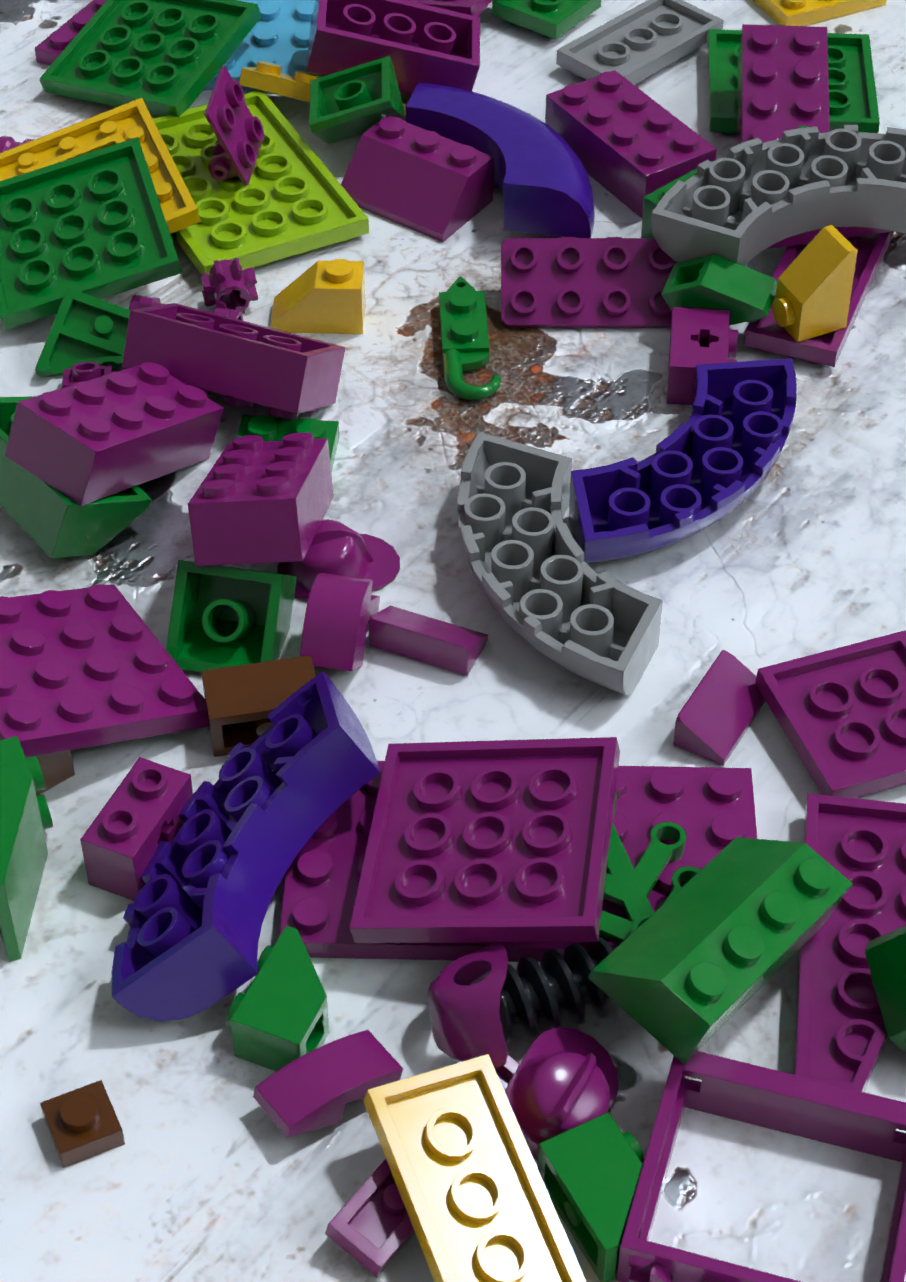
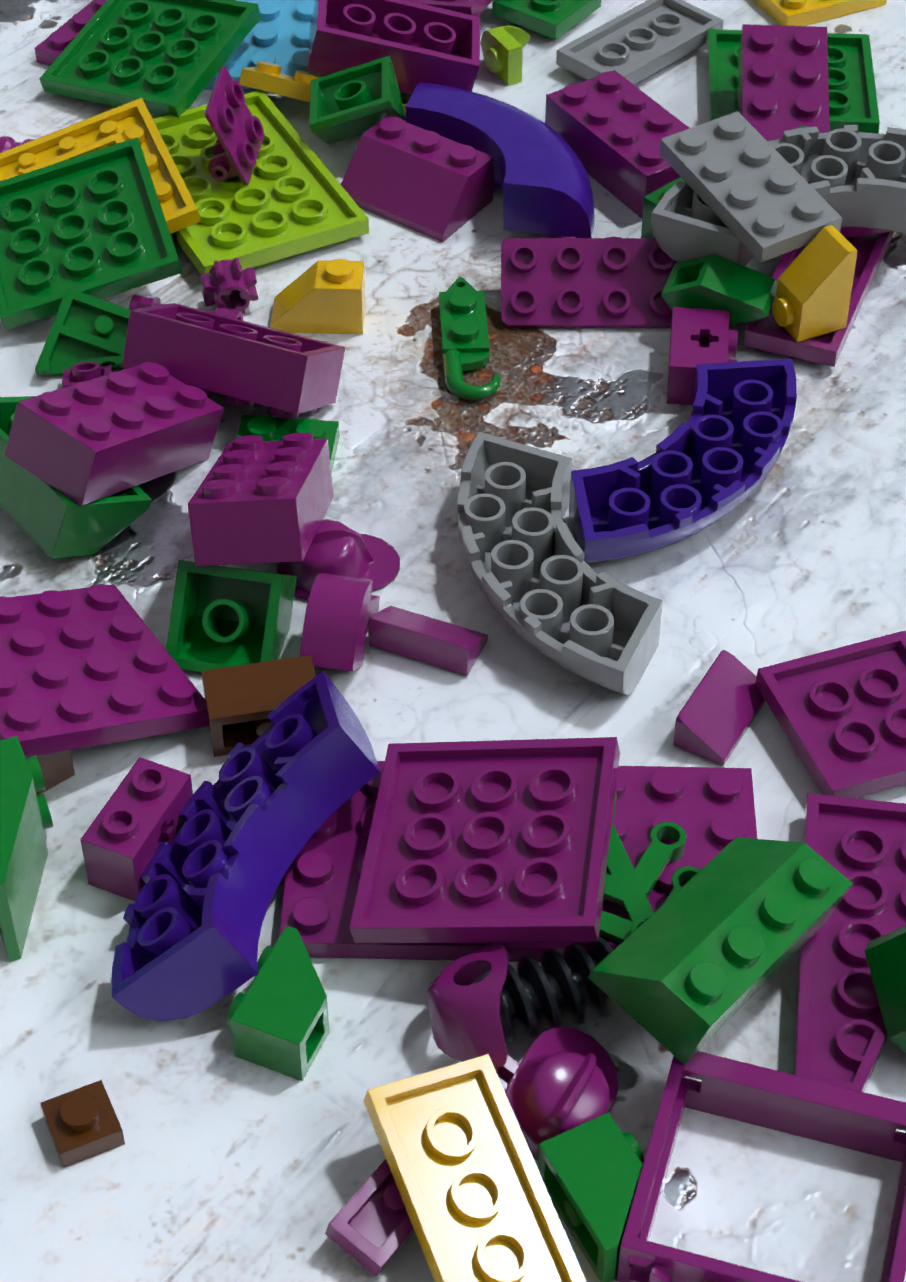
(319, 1084): magenta slope -> none
(504, 51): none -> lime plate
(749, 185): none -> light grey plate

